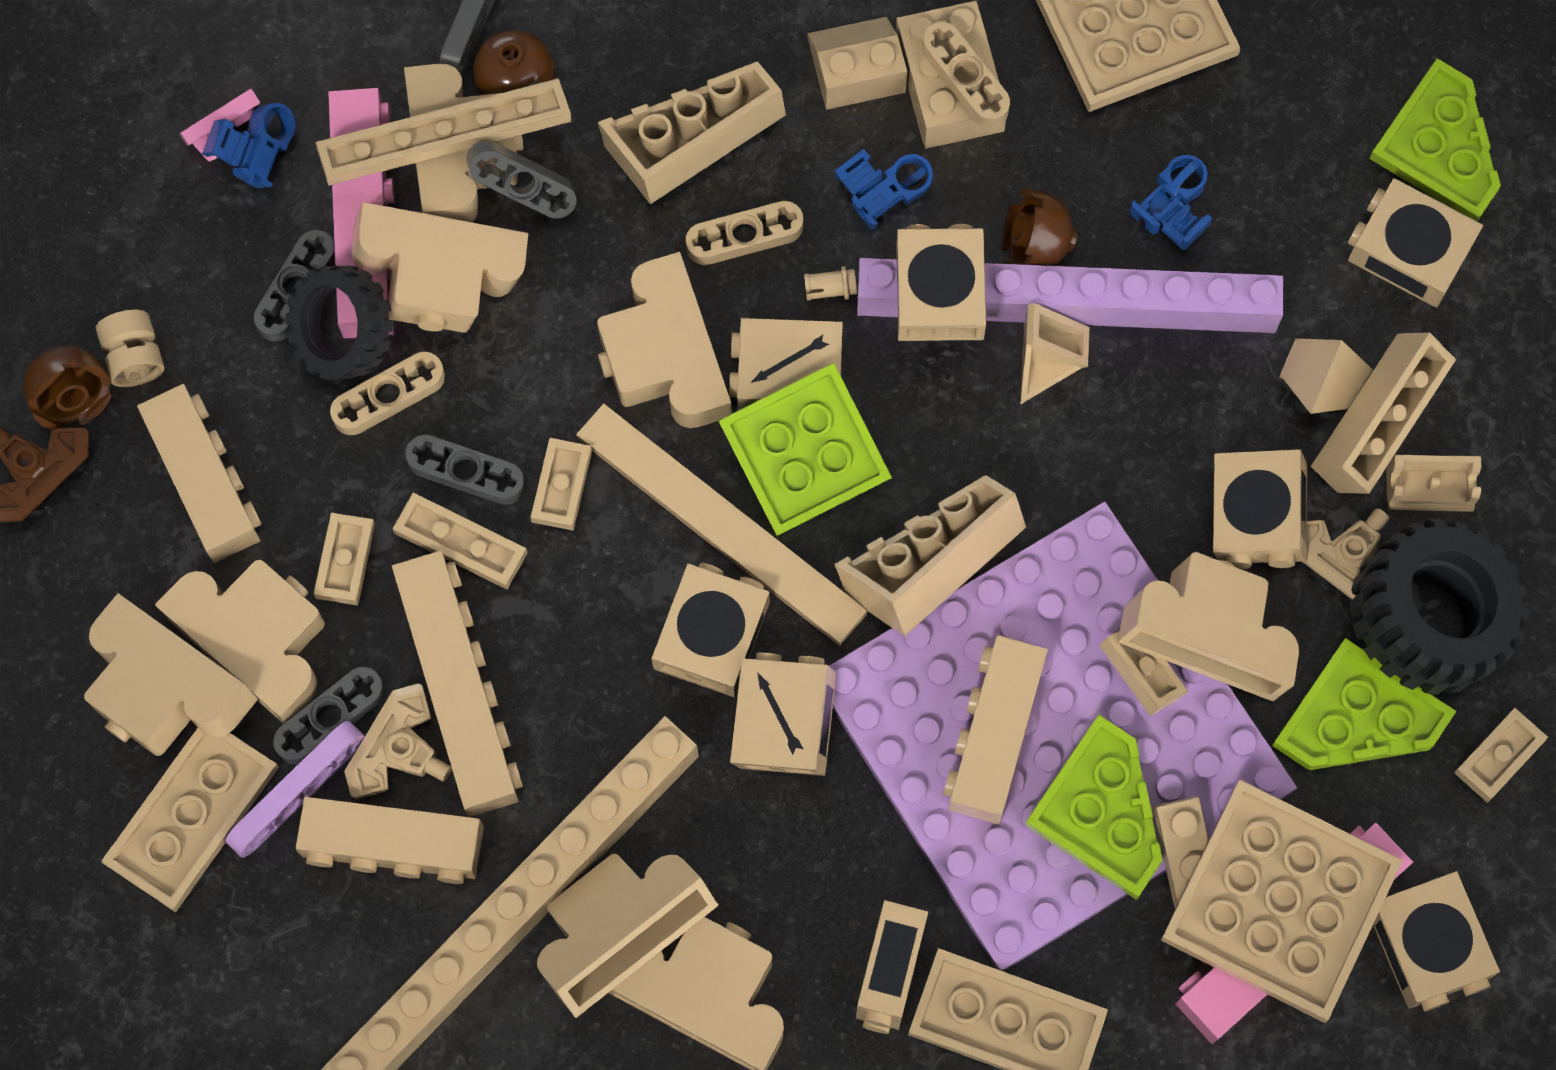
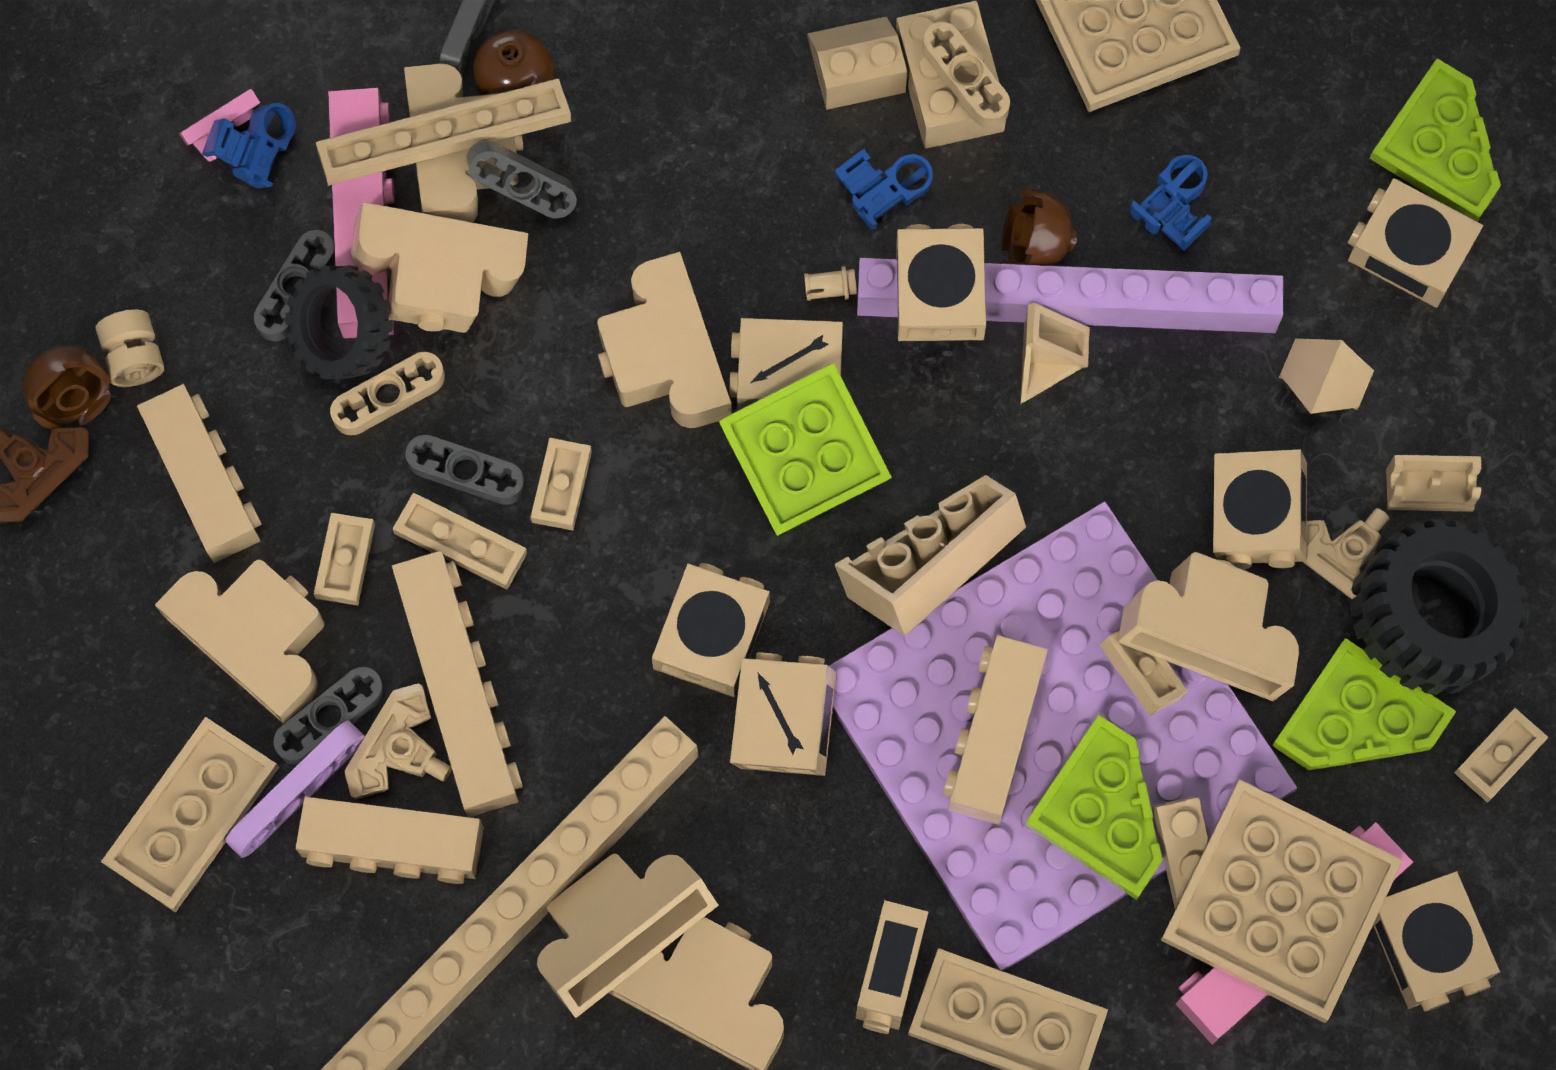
(159, 681): tan brick -> none
(693, 129): tan wedge -> none
(722, 525): tan tile -> none
(735, 248): tan beam -> none
(1383, 413): tan brick -> none

